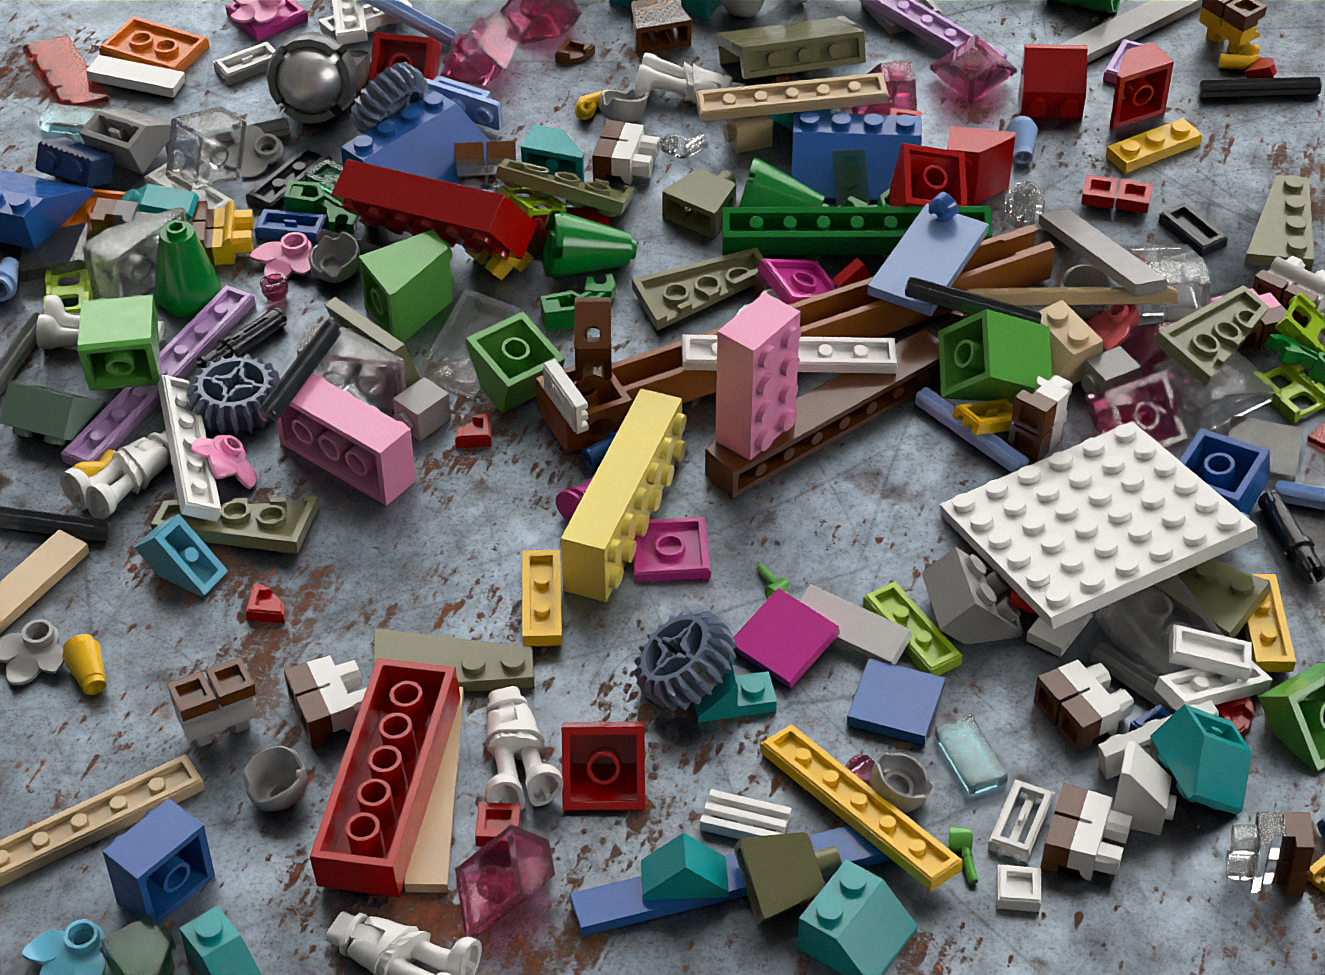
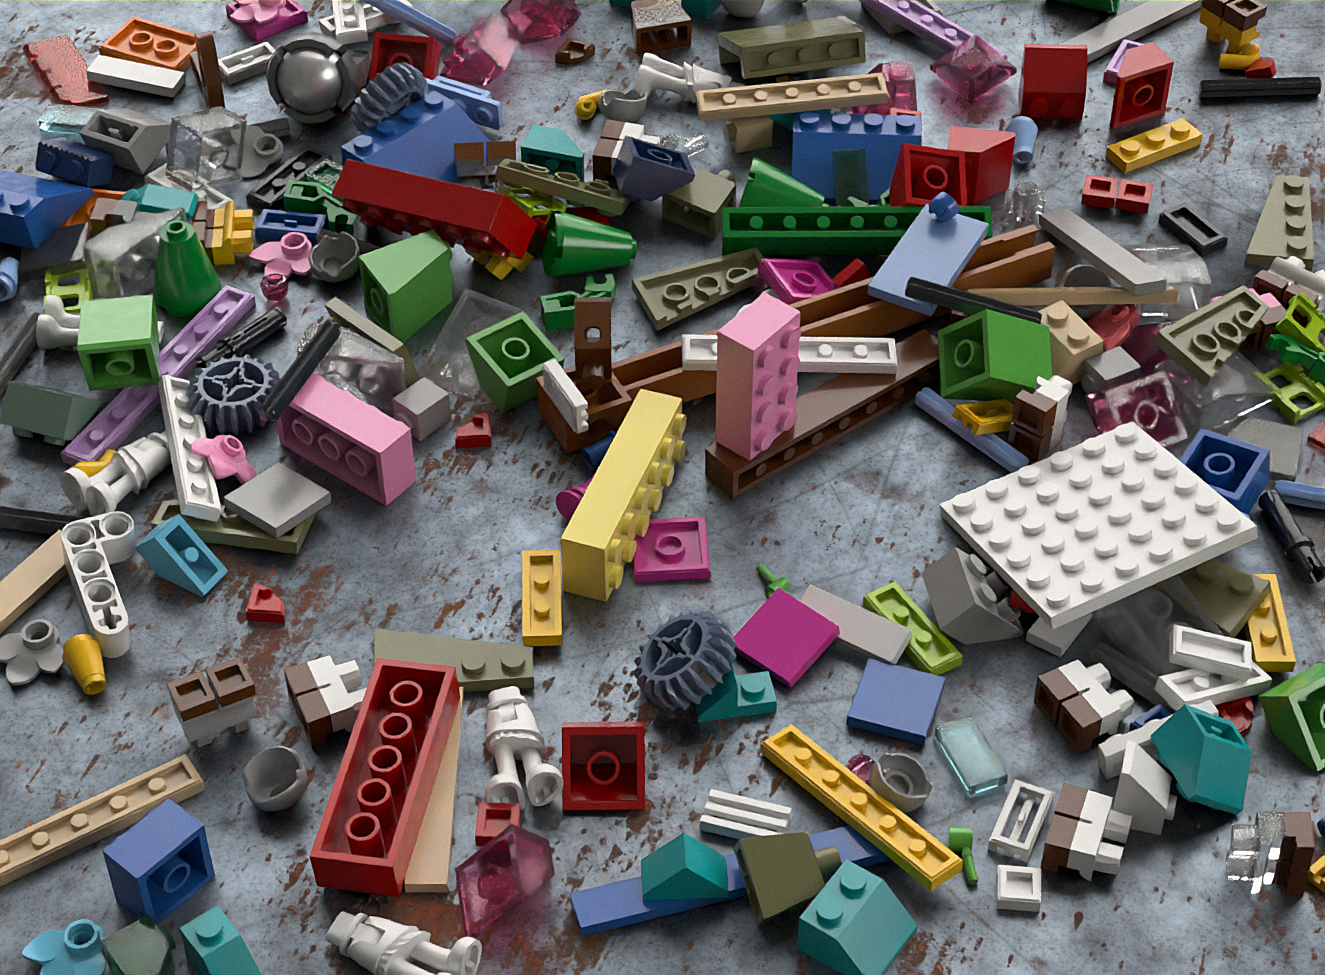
(88, 551): none -> white beam
(206, 70): none -> reddish brown beam
(277, 500): none -> light grey tile
(650, 170): none -> dark blue slope

